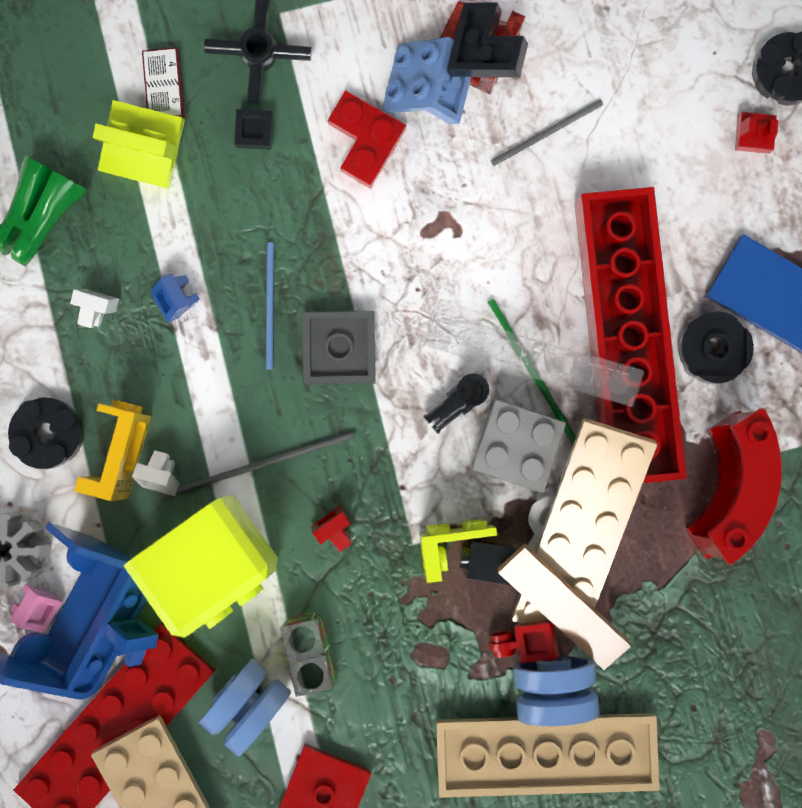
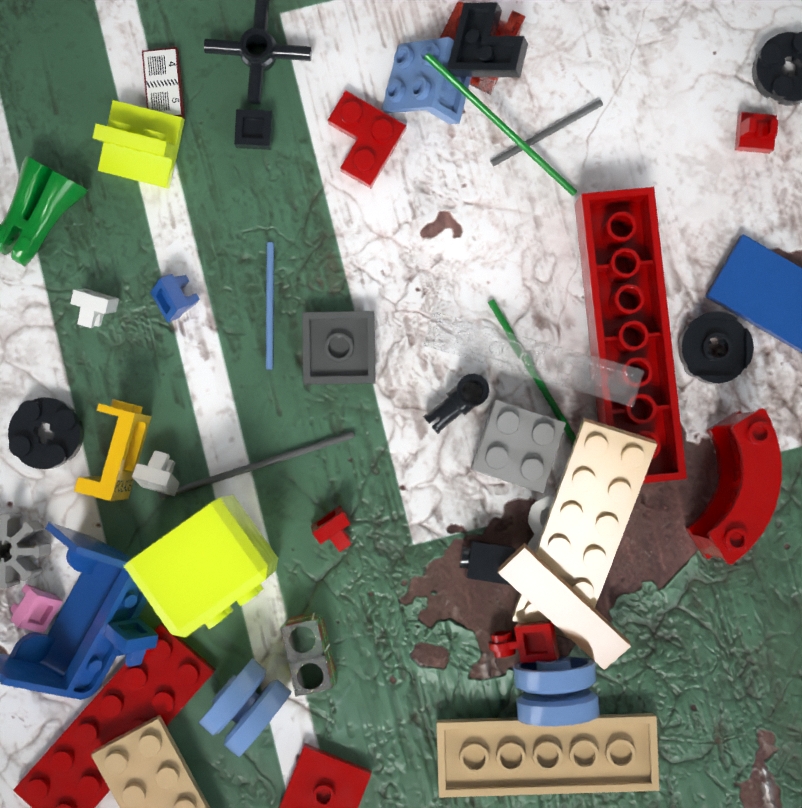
(435, 556): neon yellow bracket -> none
(499, 123): none -> green axle

